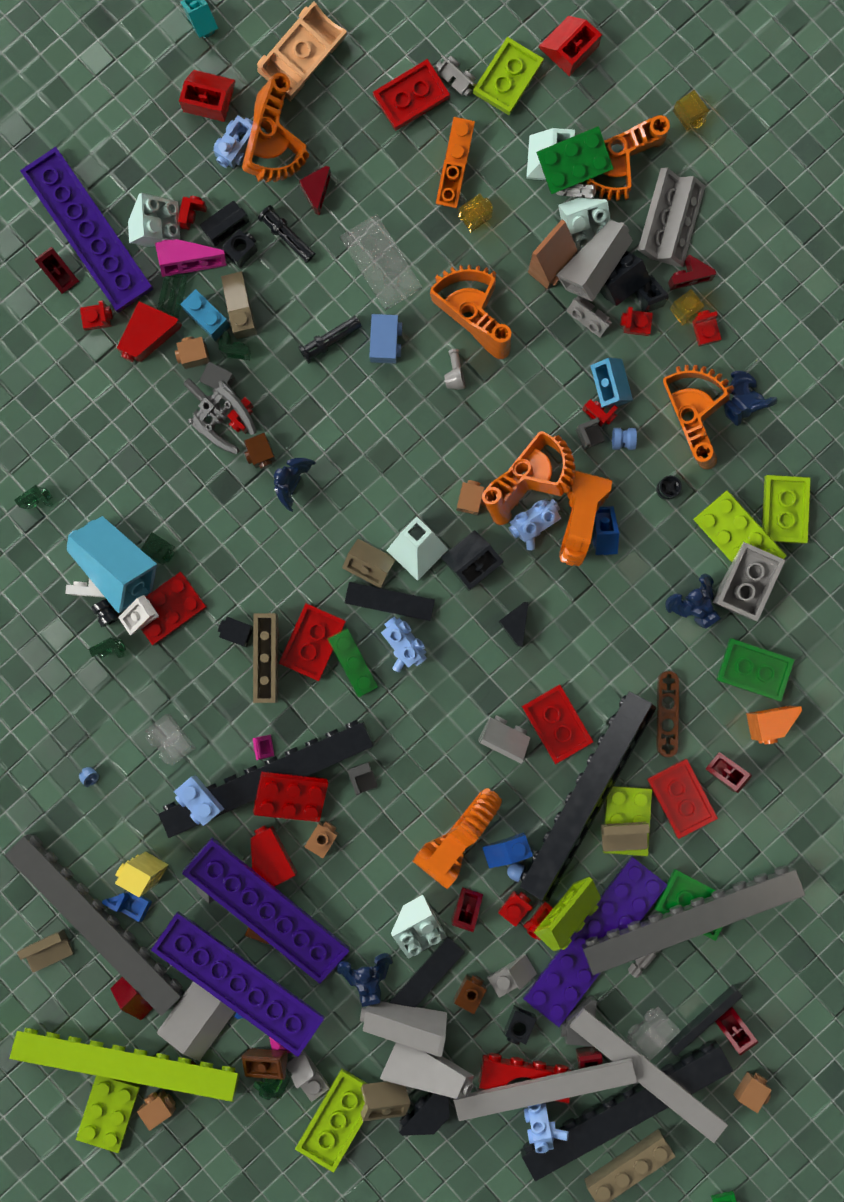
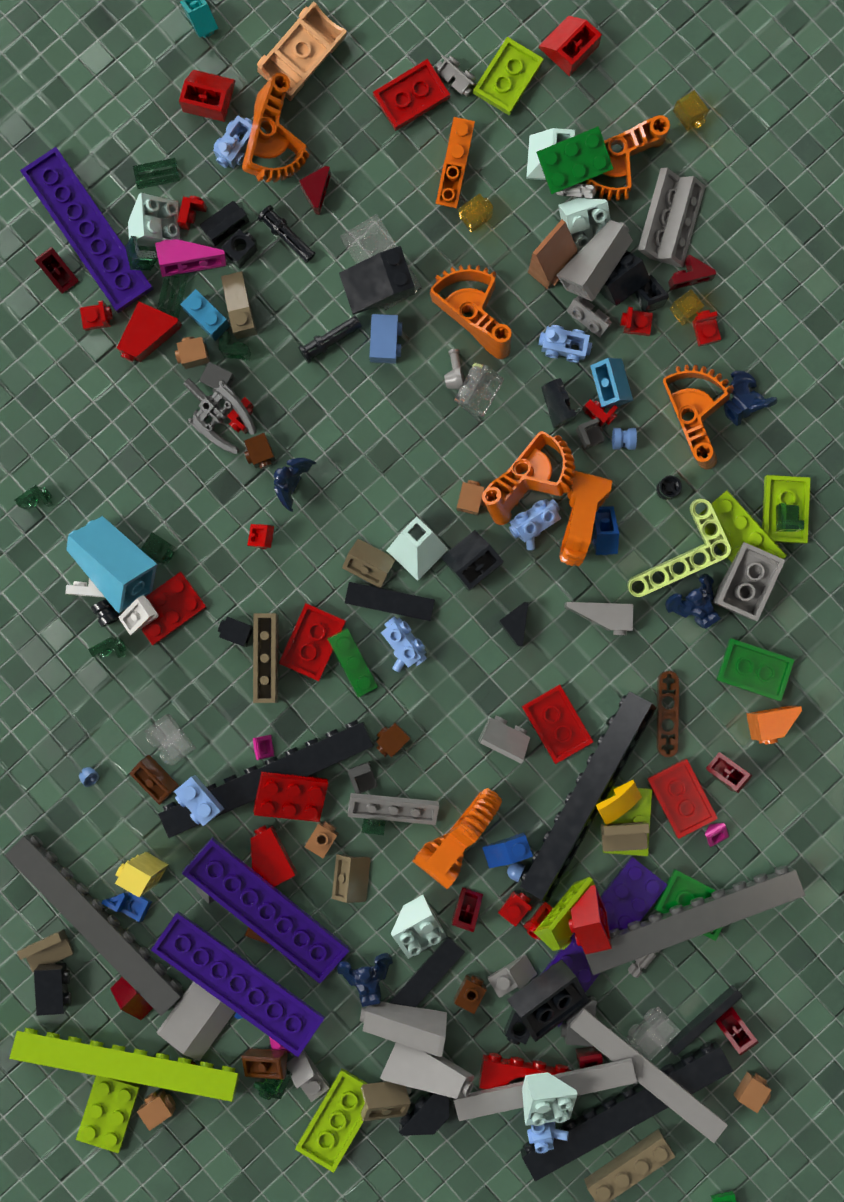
(52, 989): none -> black brick
(139, 256): none -> panel
(154, 779): none -> reddish brown slope
(156, 181): none -> clear green tile
(260, 536): none -> red bracket
(350, 878): none -> dark tan panel
(373, 826): none -> clear green bracket
(377, 281): none -> black slope
(391, 740): none -> reddish brown brick
(393, 808): none -> light grey plate
(478, 389): none -> clear brick
(547, 1099): none -> light aqua slope
(548, 1000): none -> black slope
(557, 403): none -> black slope
(559, 341): none -> light blue brick
(590, 922): none -> red slope
(606, 615): none -> light grey slope
(616, 806): none -> yellow slope
(687, 557): none -> yellowish green beam
(716, 833): none -> dark pink slope
(788, 518): none -> clear green panel

